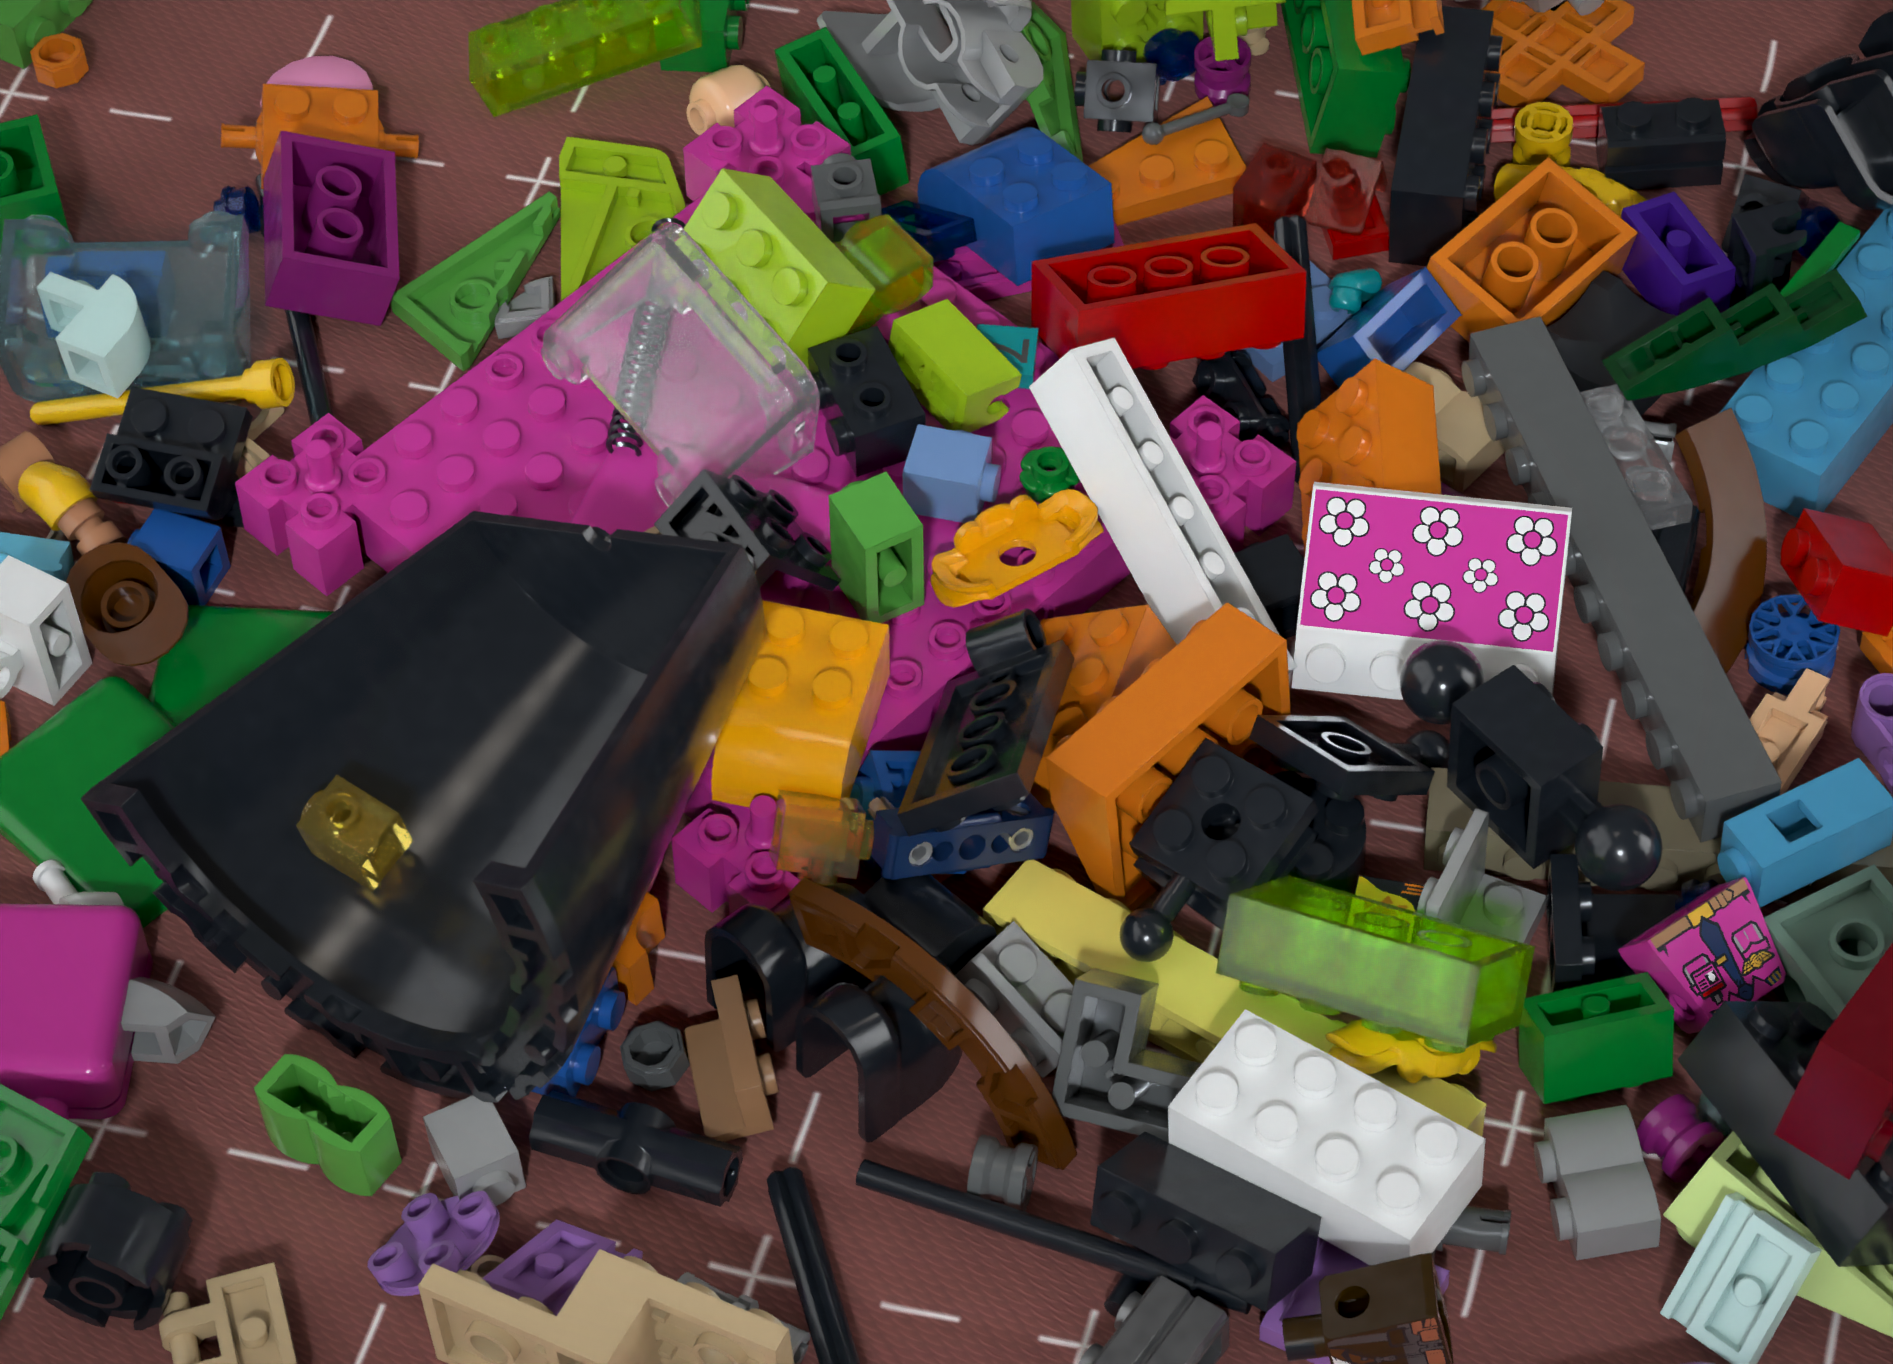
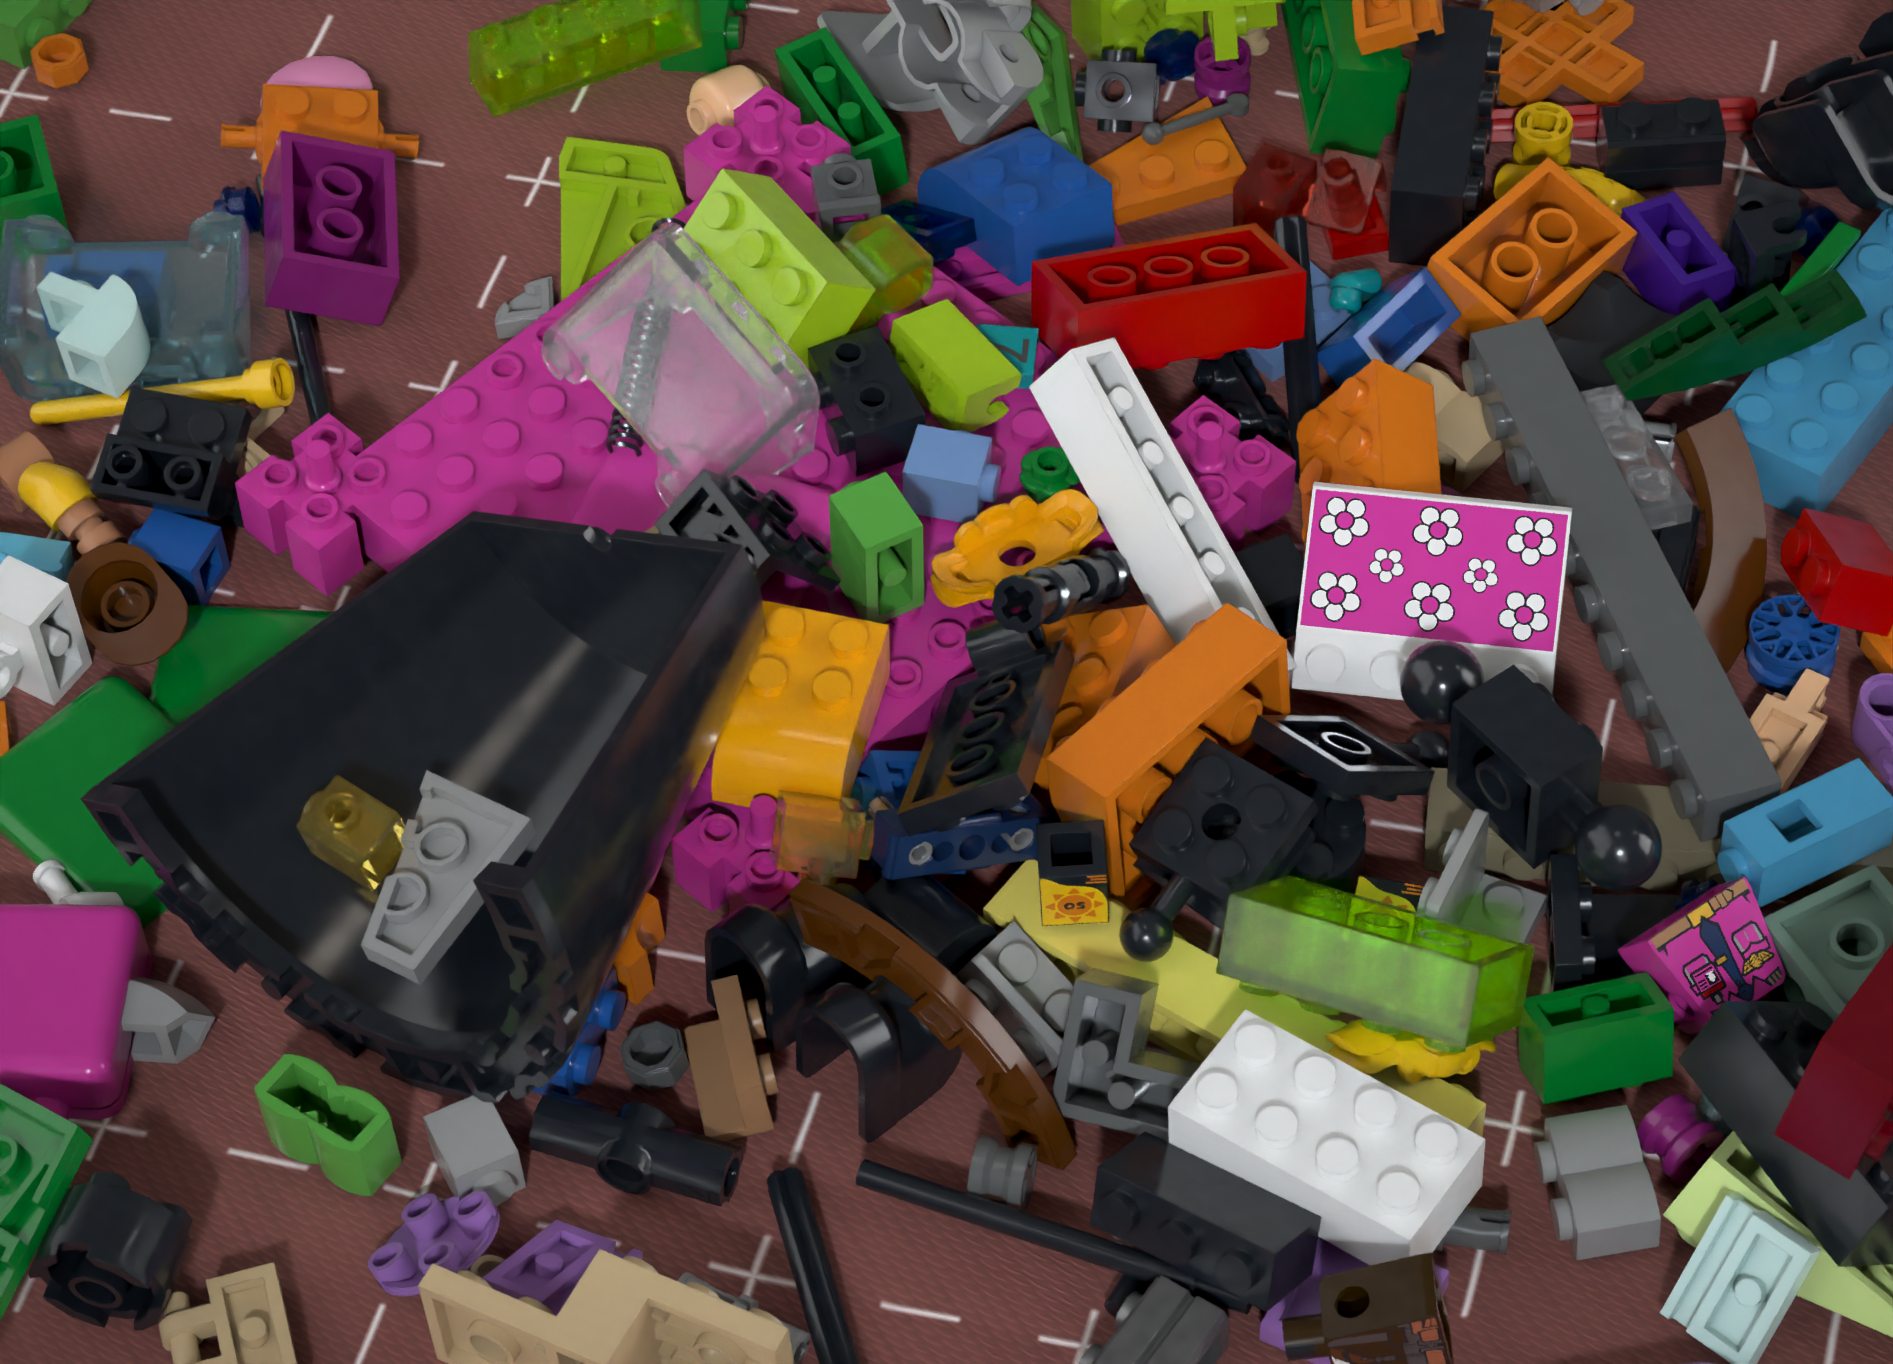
(433, 884): none -> light grey wing
(461, 296): bright green wing -> none
(1061, 589): none -> black piece
(1072, 872): none -> black brick

